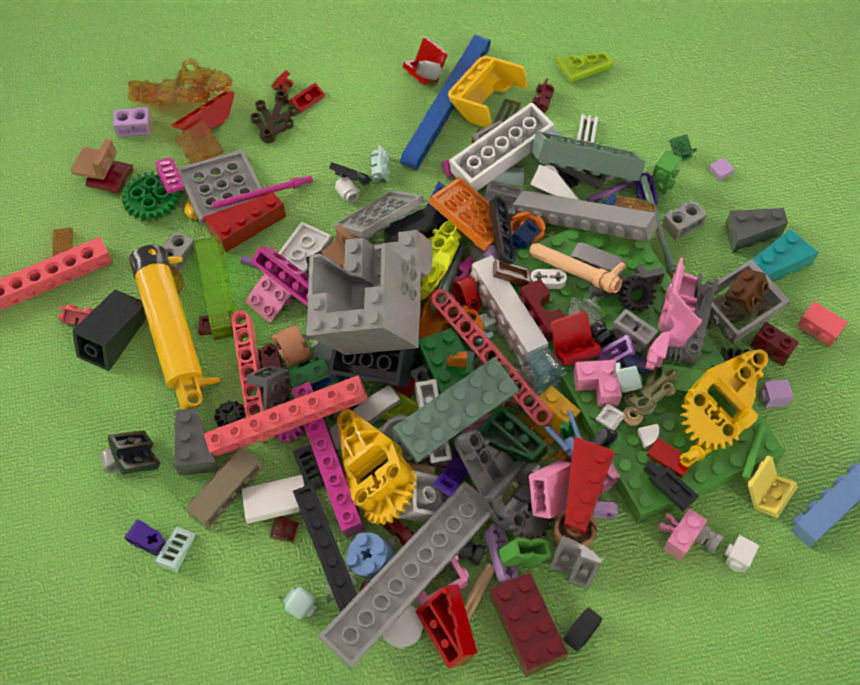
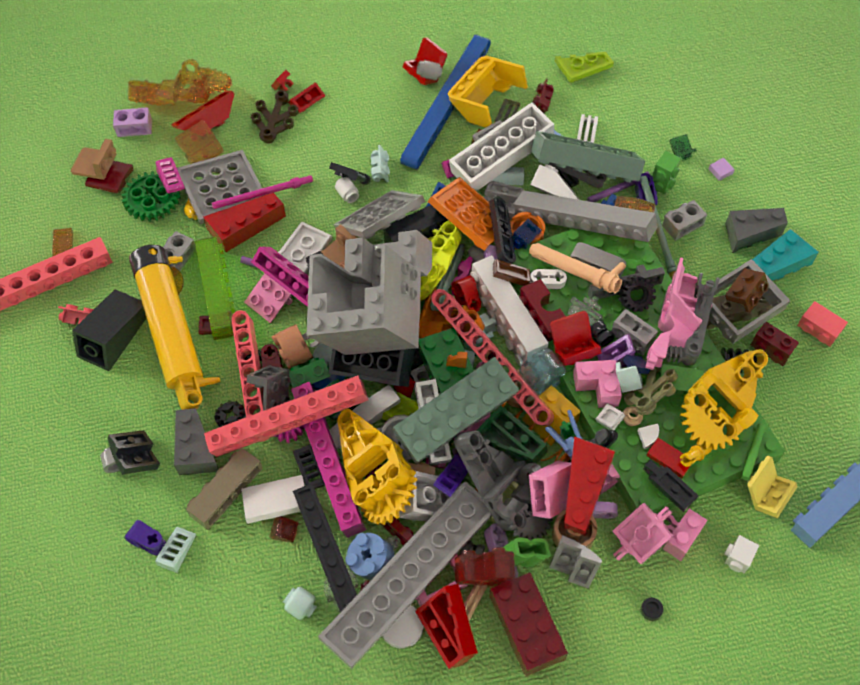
(485, 568): none -> clear red brick
(583, 629): black tyre -> none
(642, 533): none -> bright pink plate
(652, 609): none -> black tile
(714, 538): light grey wheel -> none
(776, 393): lavender brick -> none

